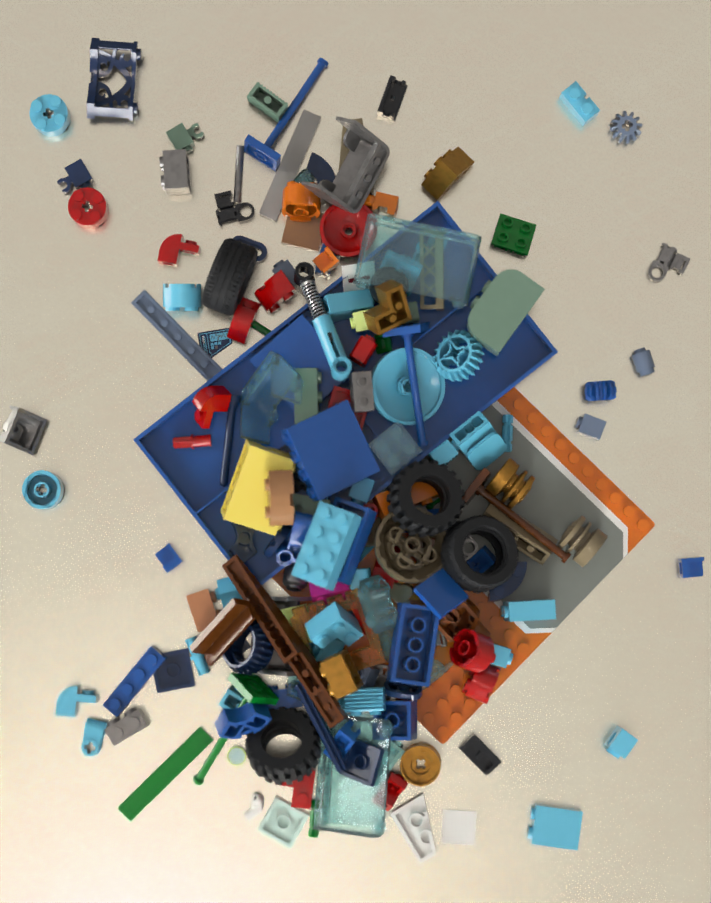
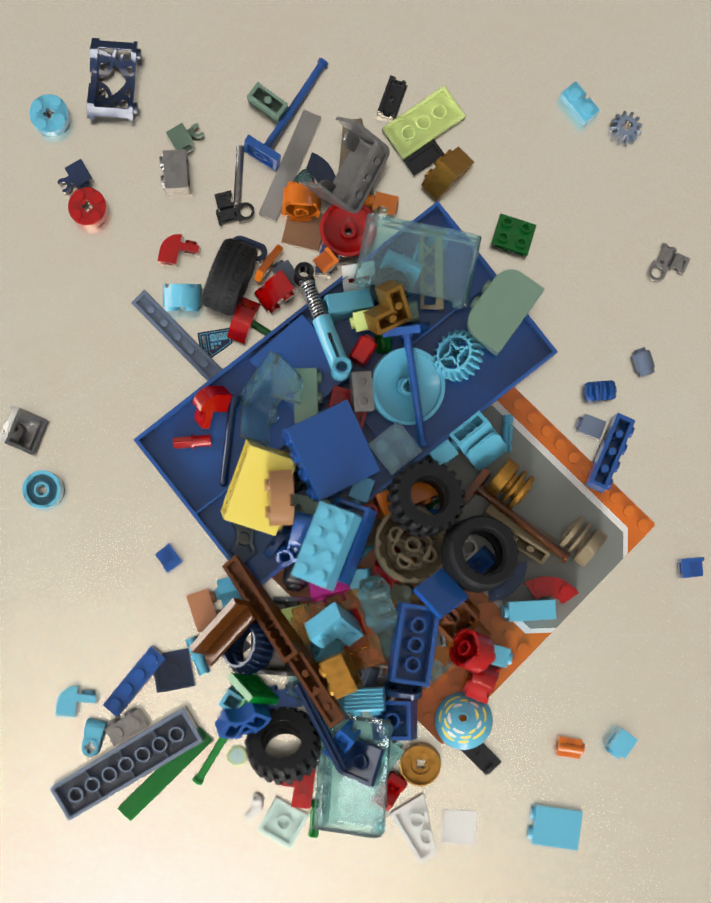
(126, 763): none -> sand blue brick
(268, 263): none -> orange tile
(423, 122): none -> yellowish green piece
(423, 158): none -> black tile
(464, 734): none -> medium azure dish
(552, 587): none -> red brick
(569, 747): none -> orange brick
(610, 452): none -> blue brick

